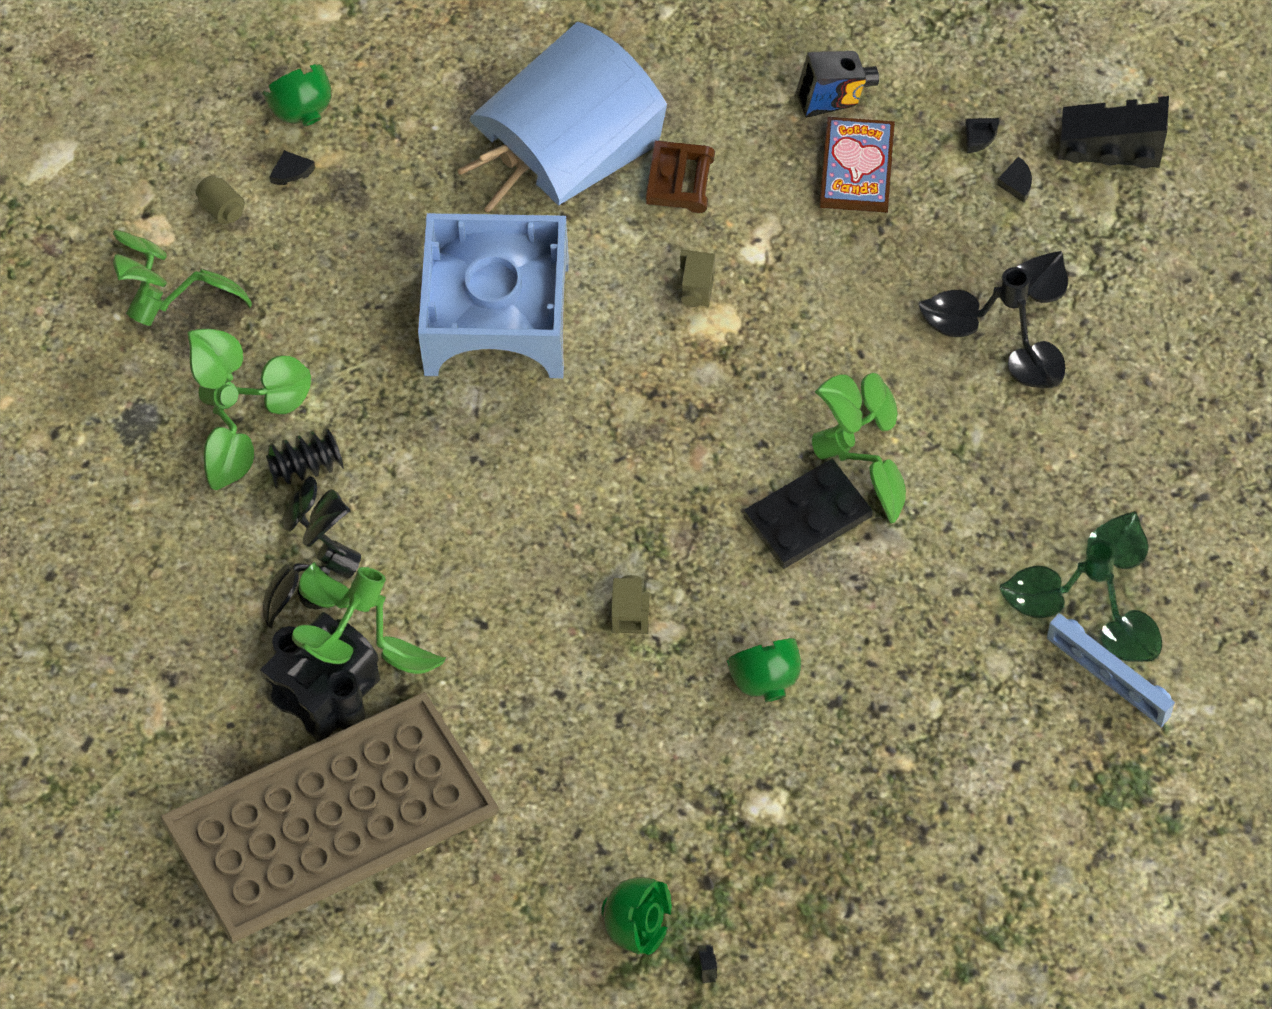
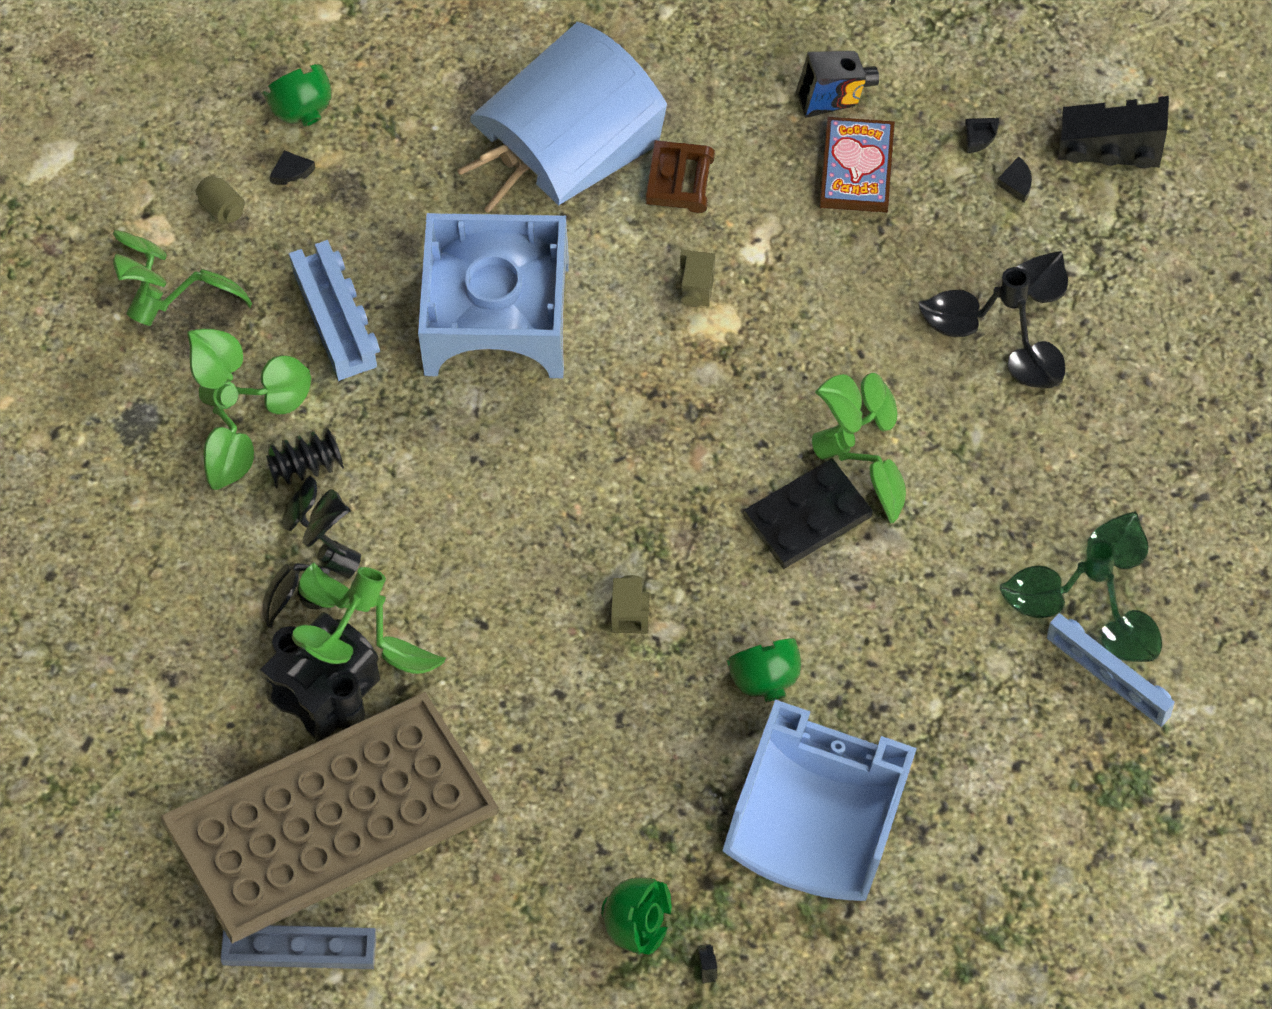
(303, 948): none -> sand blue plate
(334, 311): none -> light blue brick
(817, 806): none -> light blue windscreen

